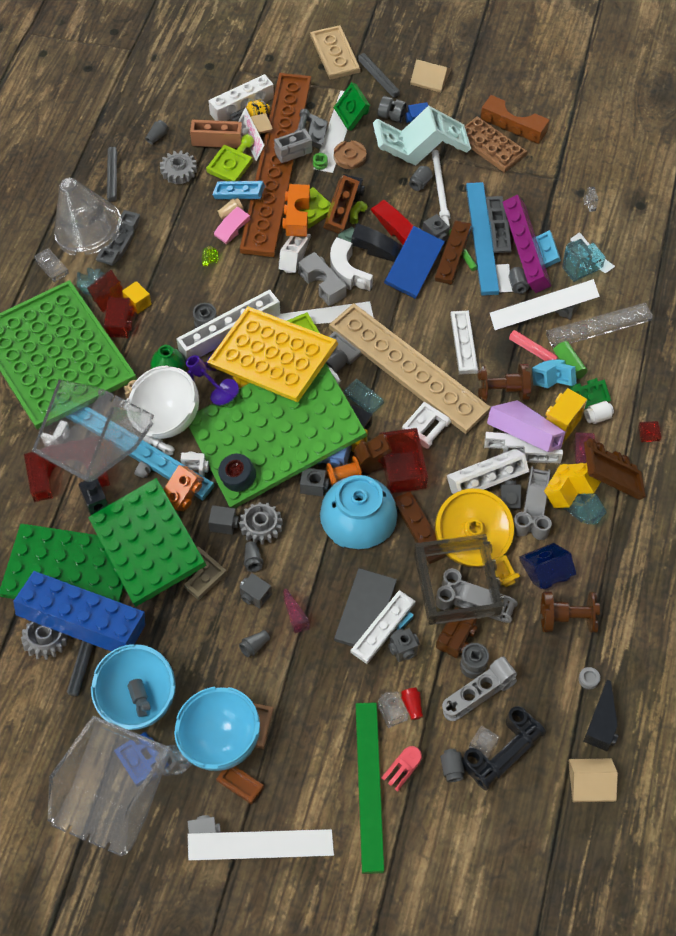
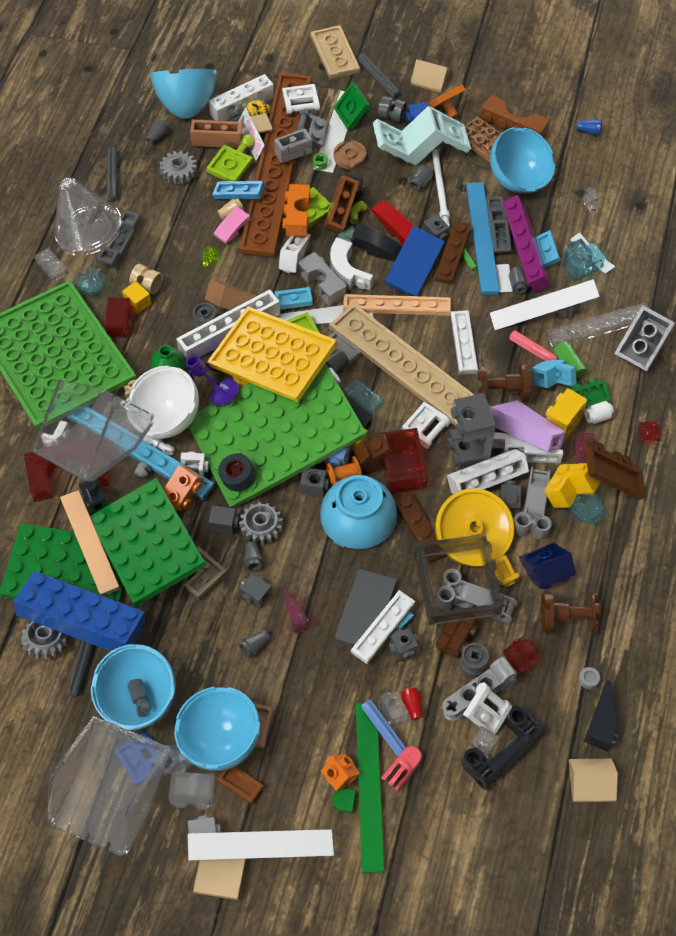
(90, 543): none -> light nougat tile
(105, 287): clear red piece -> none
(148, 279): none -> tan wheel
(184, 92): none -> medium azure piece
(192, 789): none -> clear brick
(220, 878): none -> tan tile
(226, 295): none -> medium nougat panel
(294, 298): none -> medium azure plate
(298, 95): none -> white plate
(340, 771): none -> orange brick
(344, 800): none -> green tile
(383, 727): none -> medium blue axle
(400, 304): none -> light nougat tile
(445, 100): none -> orange tile
(452, 765): dark grey brick -> none
(473, 434): none -> dark grey plate
(482, 714): none -> white plate
(521, 654): none -> clear red brick
(522, 160): none -> medium azure piece
(591, 126): none -> blue cone
(644, 338): none -> light grey piece

